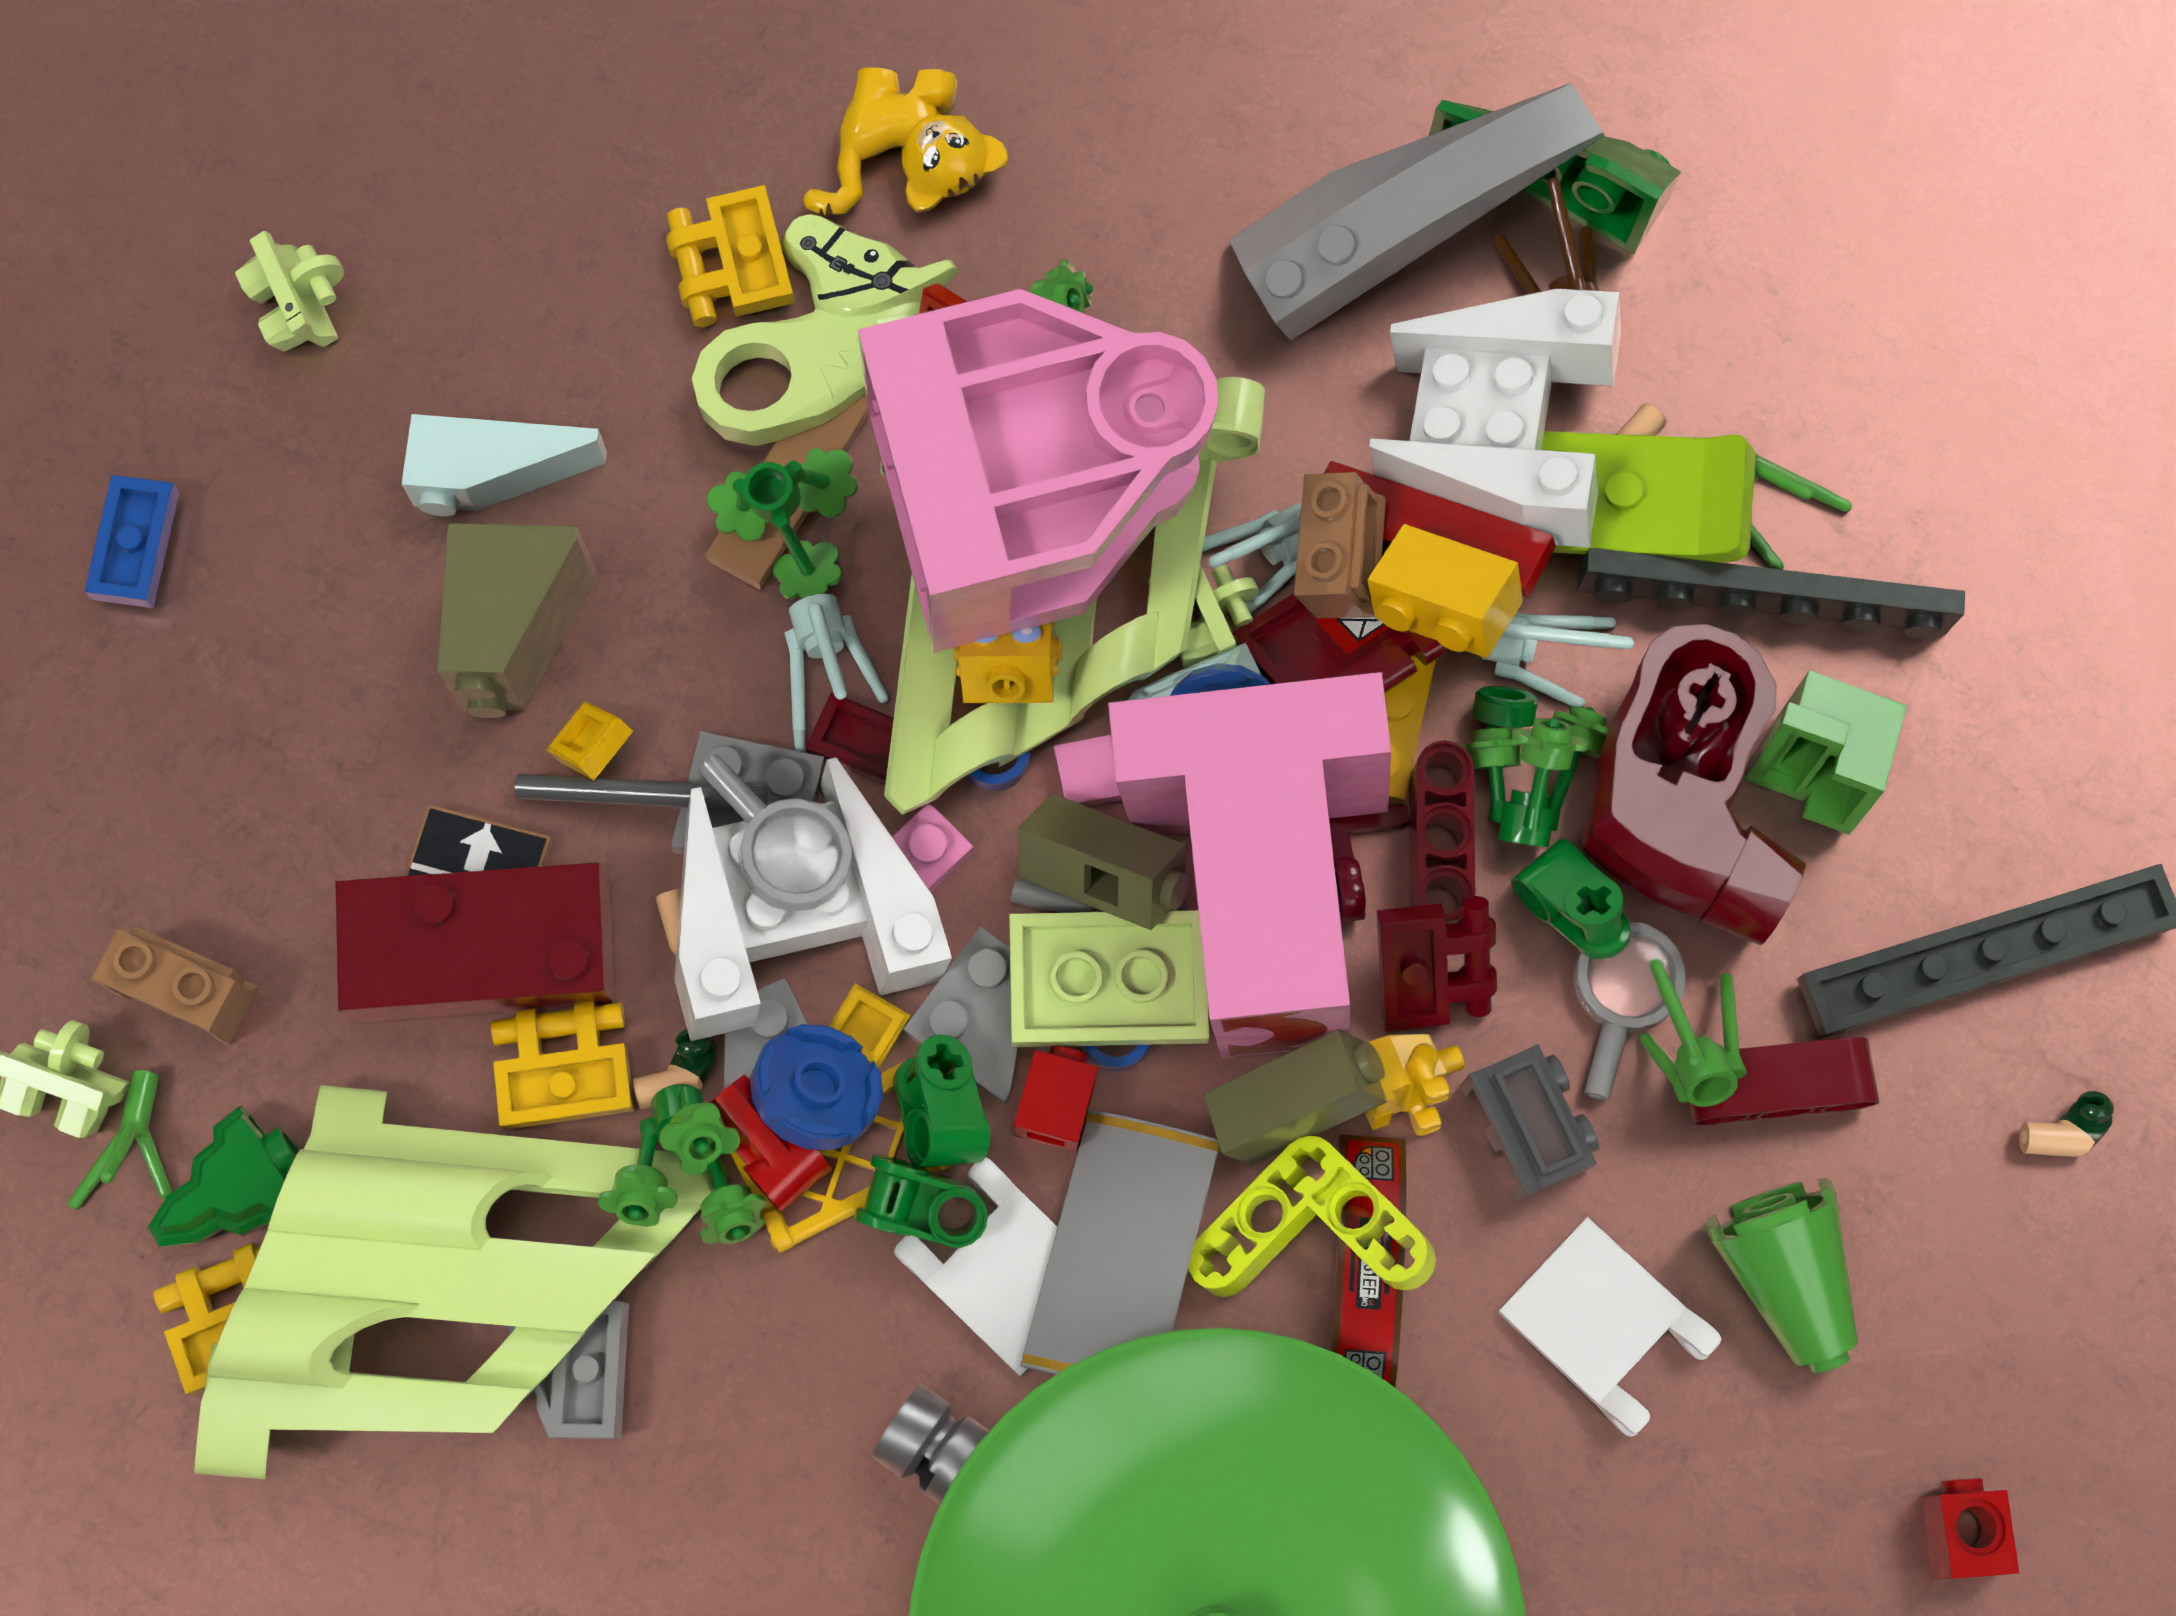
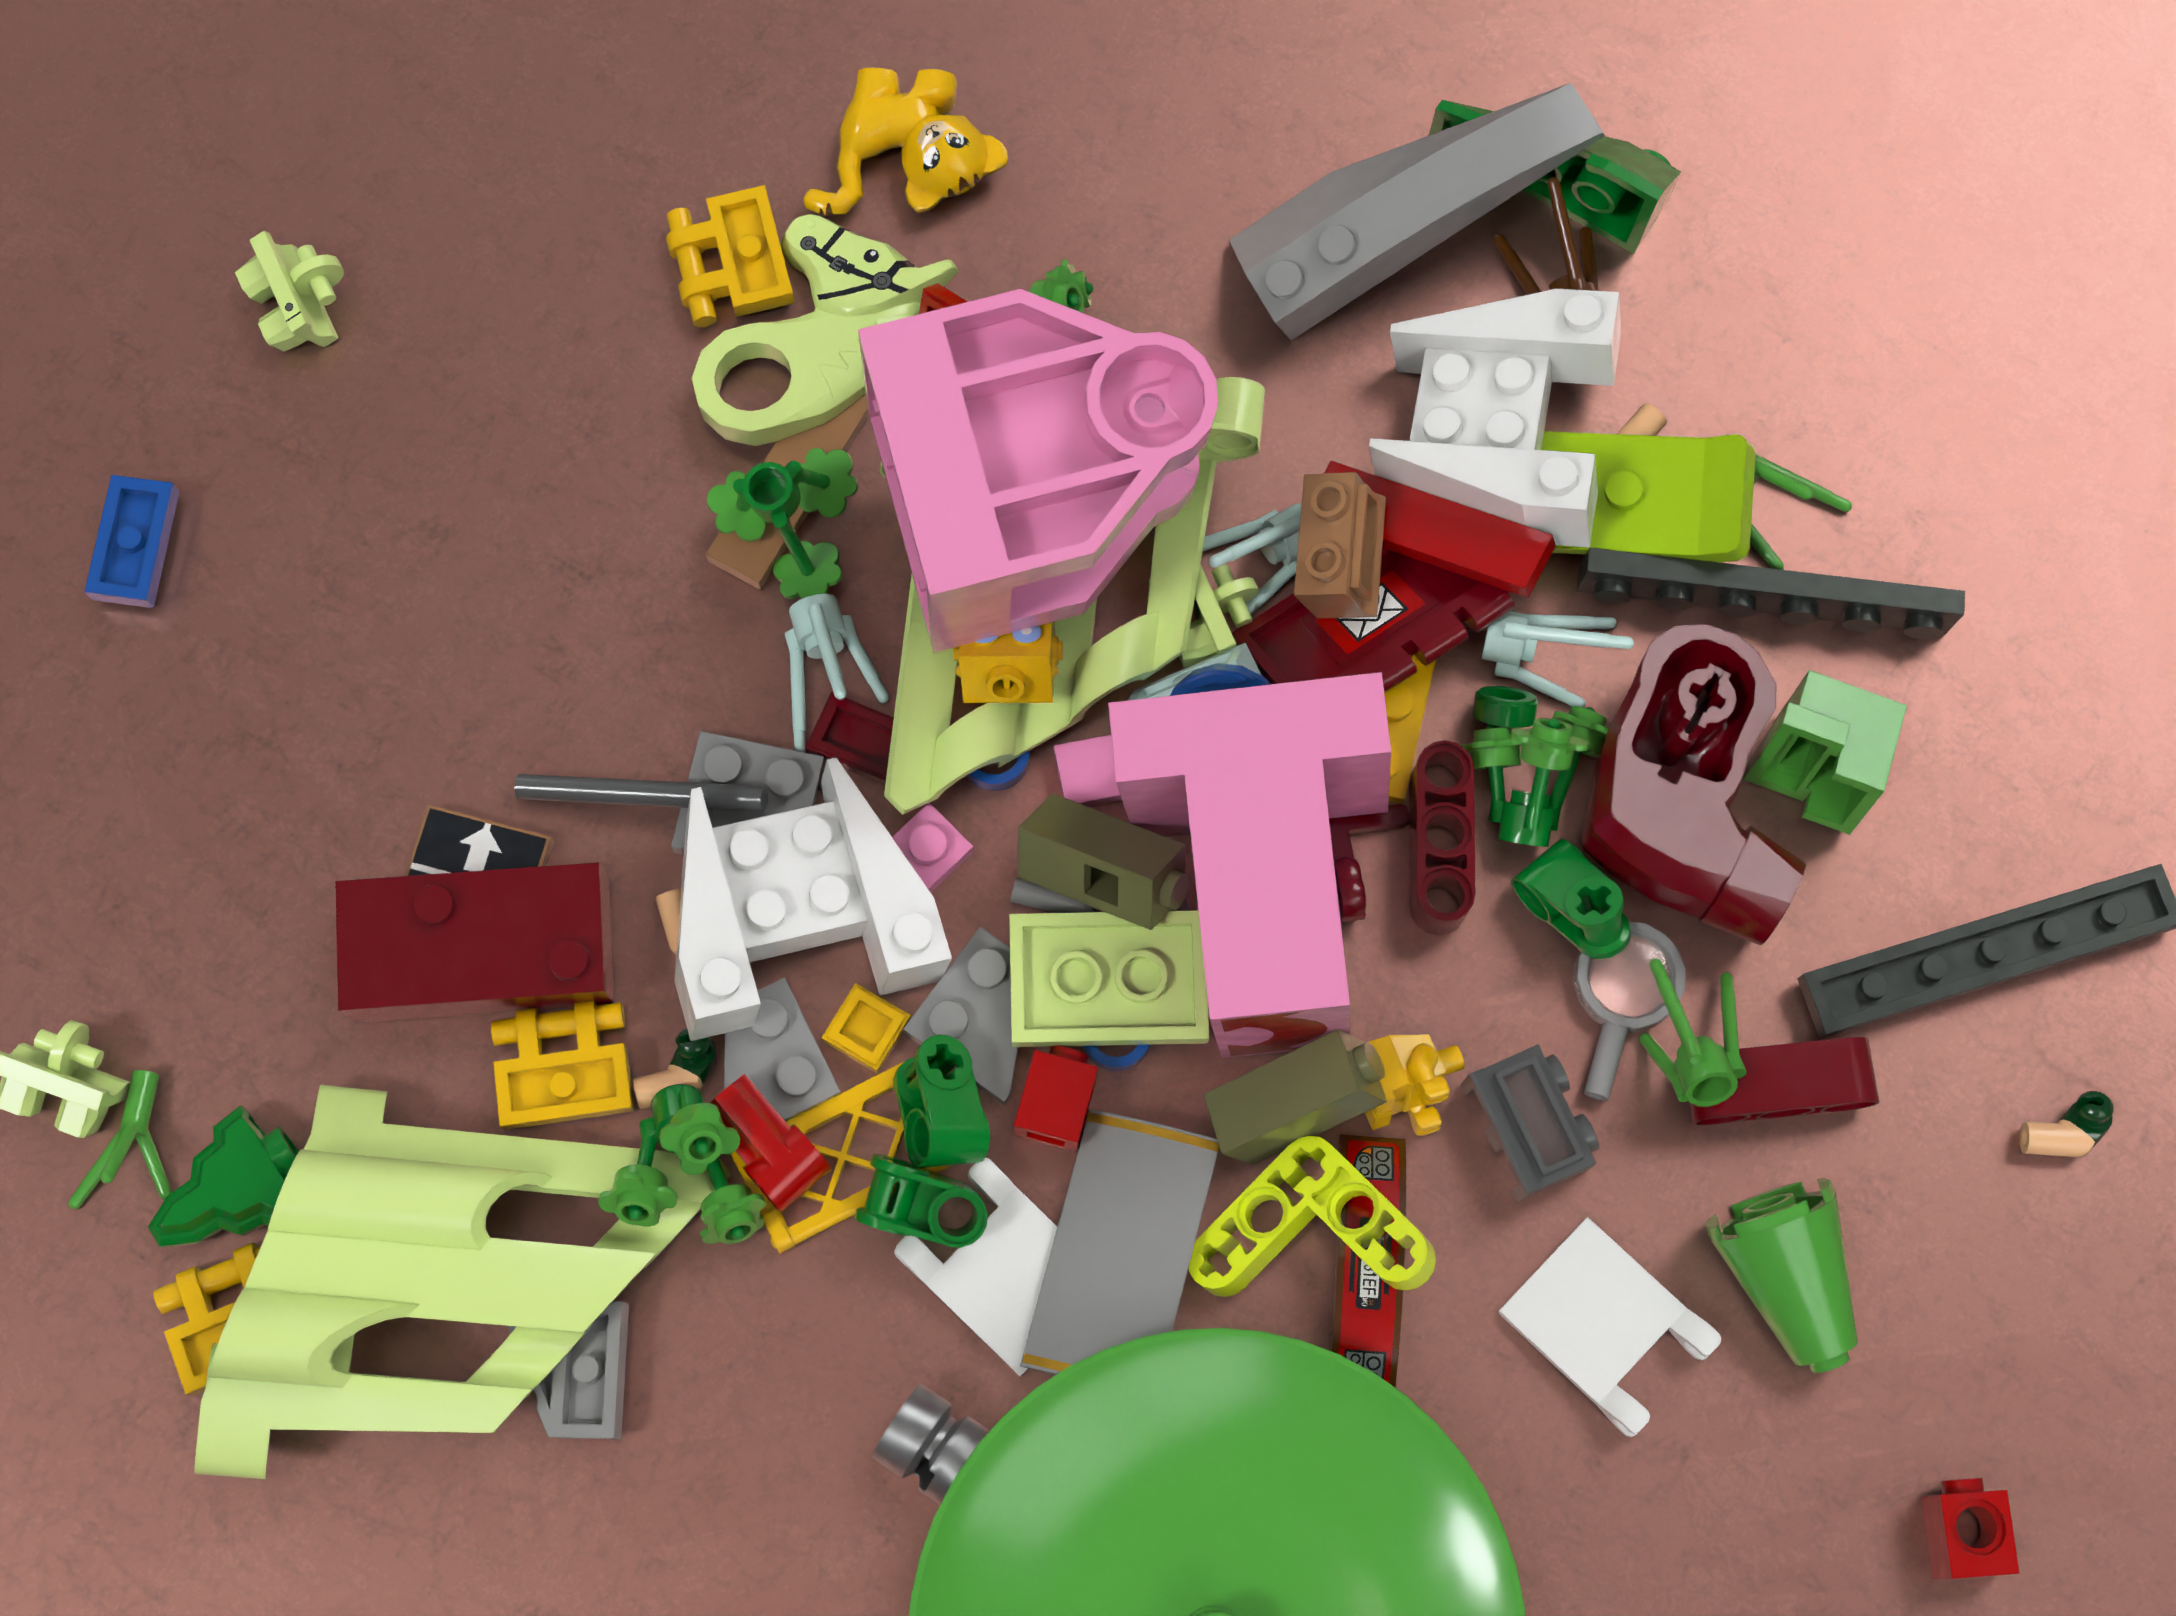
(176, 982): medium nougat window -> none
(485, 462): light aqua slope -> none
(507, 609): olive slope -> none
(589, 740): yellow tile -> none
(791, 850): piece -> none
(816, 1087): blue tile -> none
(1415, 963): dark red plate -> none
(1445, 591): yellow brick -> none

